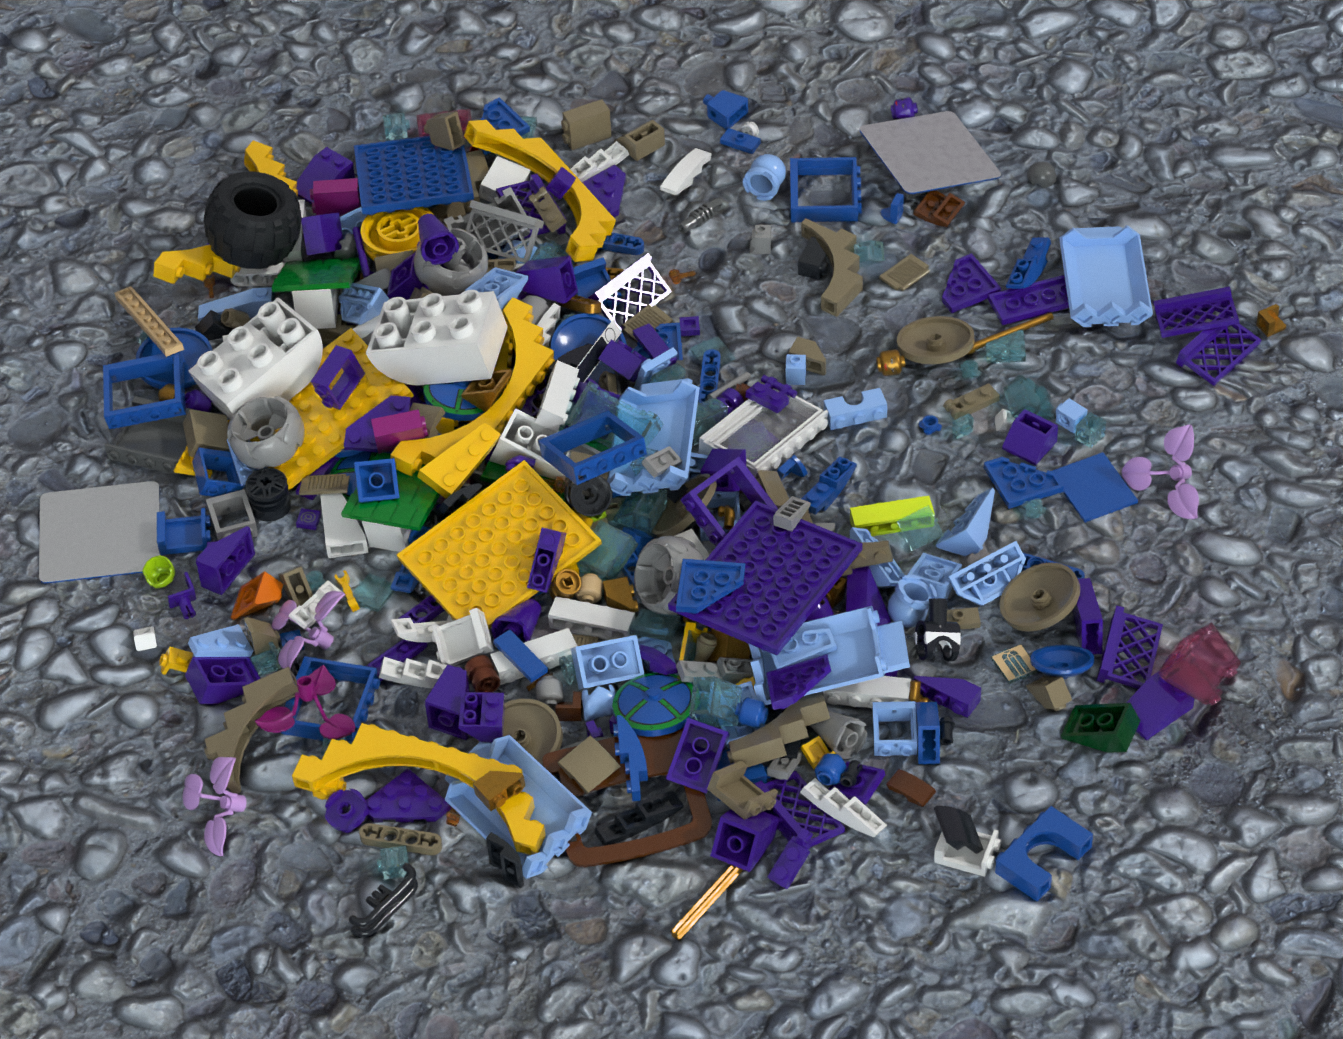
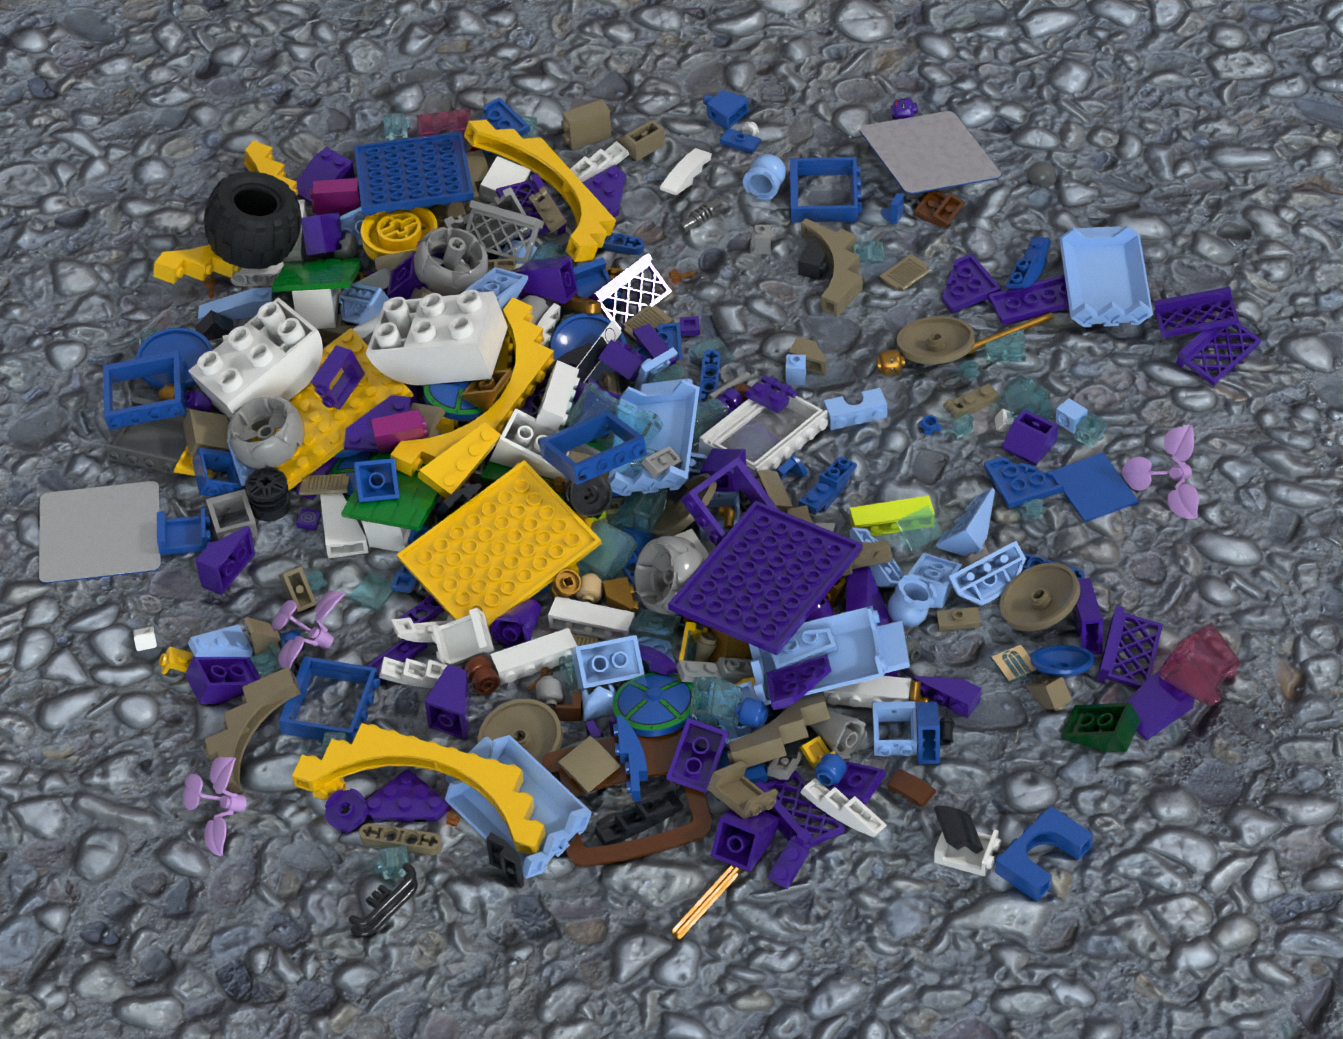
(149, 321): tan tile -> none
(159, 571): lime hair -> none
(184, 598): dark purple bracket -> none
(234, 318): dark tan brick -> none
(257, 595): orange slope -> none
(305, 614): white slope -> none
(317, 683): magenta plant -> none
(344, 583): yellow piece -> none
(361, 252): dark purple bar -> none
(436, 240): dark purple cone -> none
(445, 130): dark tan torso -> none
(482, 715): dark purple slope -> none
(497, 787): pearl gold slope -> none
(511, 463): dark purple arm -> none
(520, 656): blue tile -> none
(546, 559): dark purple slope -> none
(560, 183): dark purple panel -> none
(706, 582): blue plate -> none
(786, 522): light grey slope -> none
(849, 777): black pin -> none
(937, 631): black connector -> none
(1269, 321): pearl gold panel -> none

